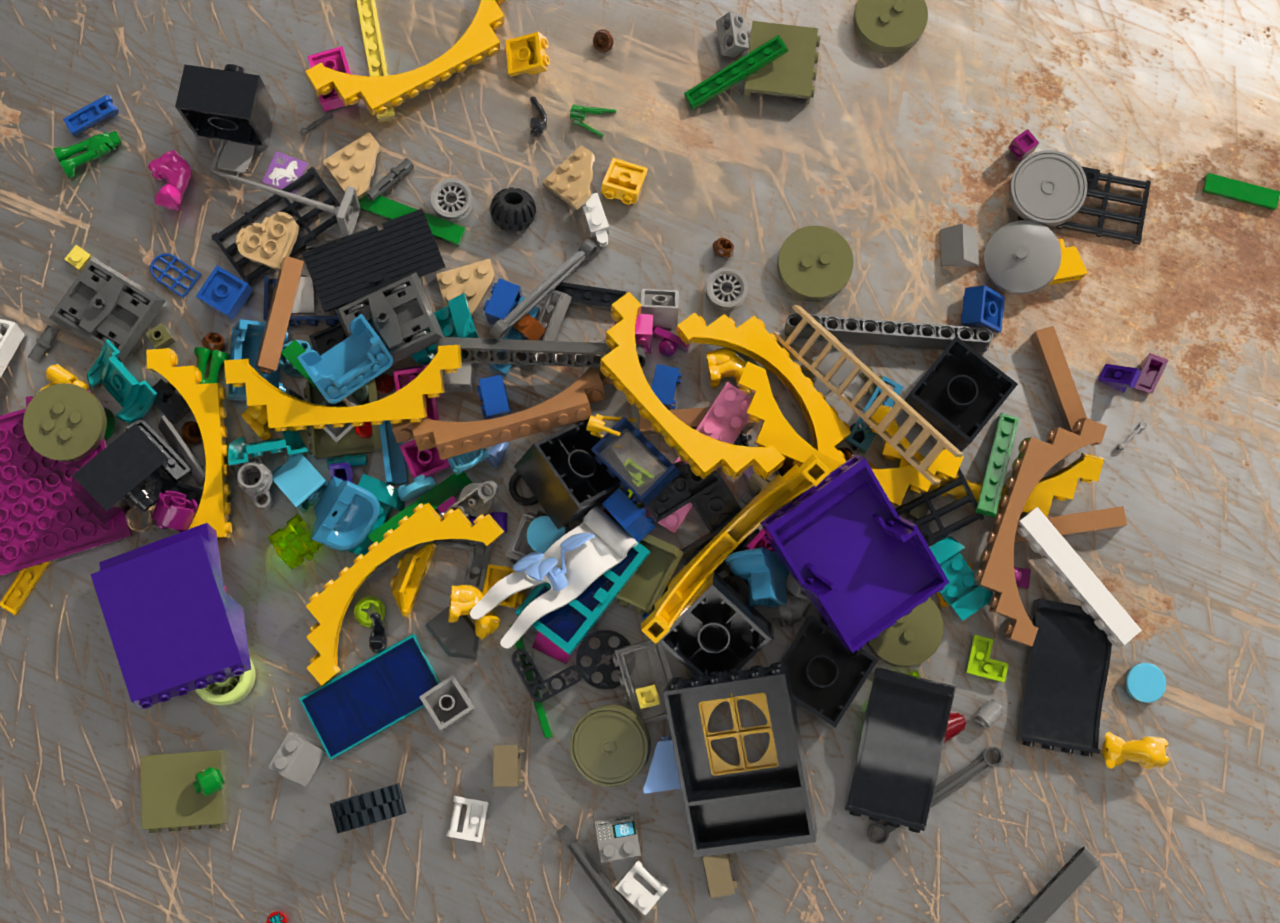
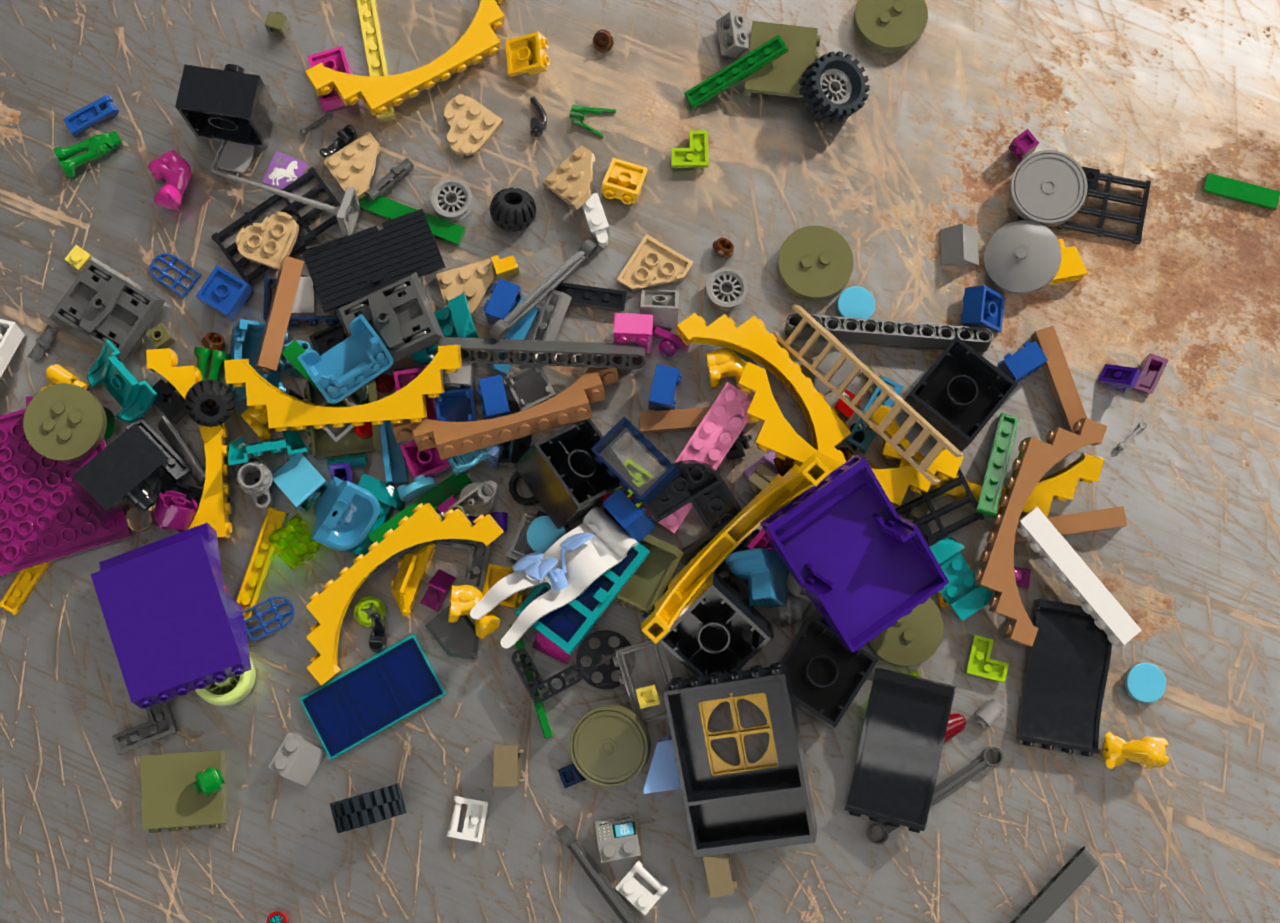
(158, 726): none -> dark grey plate
(191, 432): reddish brown hat -> none
(204, 414): none -> black wheel
(260, 562): none -> yellow tile
(273, 608): none -> blue window
(277, 24): none -> olive plate
(345, 137): none -> black piece
(438, 590): none -> magenta slope
(447, 703): light grey slope -> none
(456, 405): none -> blue container
(469, 125): none -> tan plate
(505, 267): none -> yellow panel
(513, 450): none -> black brick
(529, 328): dark orange brick -> none
(530, 387): none -> light grey container
(570, 775): none -> dark blue slope
(596, 425): yellow plant -> none
(653, 266): none -> tan plate
(696, 155): none -> lime plate
(699, 450): yellow arch -> none
(843, 408): none -> red panel
(845, 80): none -> black wheel
(856, 303): none -> medium azure tile
(1023, 362): none -> blue container

